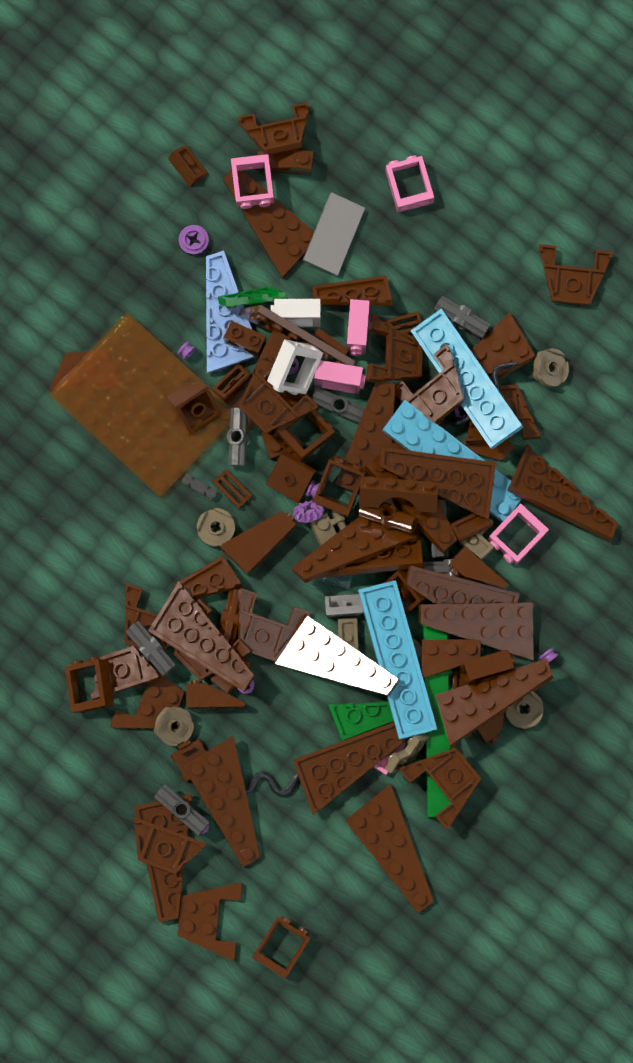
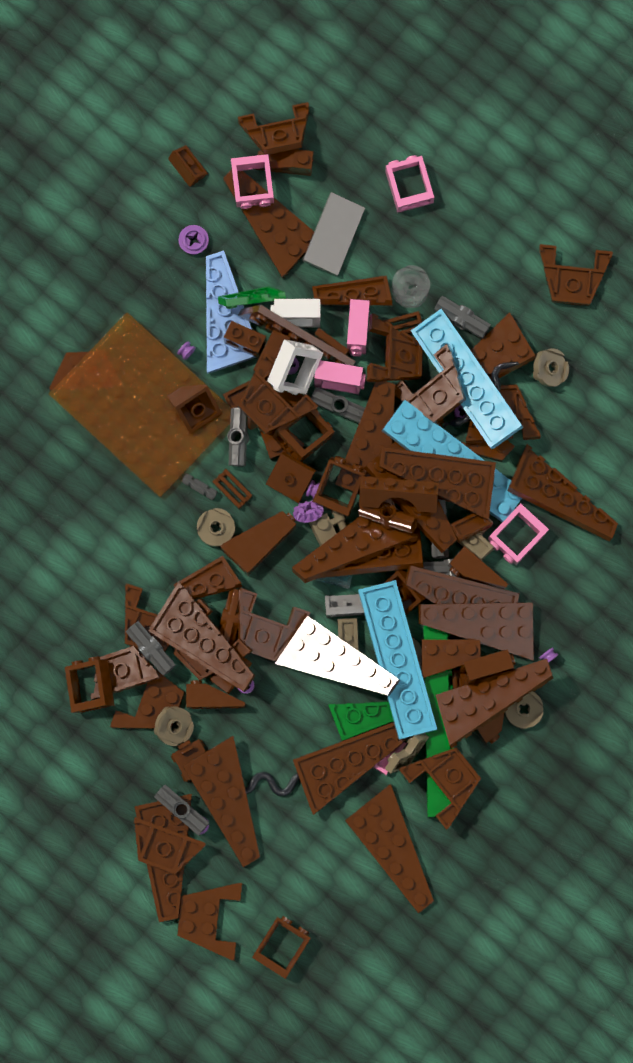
(233, 385): reddish brown tile -> none
(410, 297): none -> clear brick

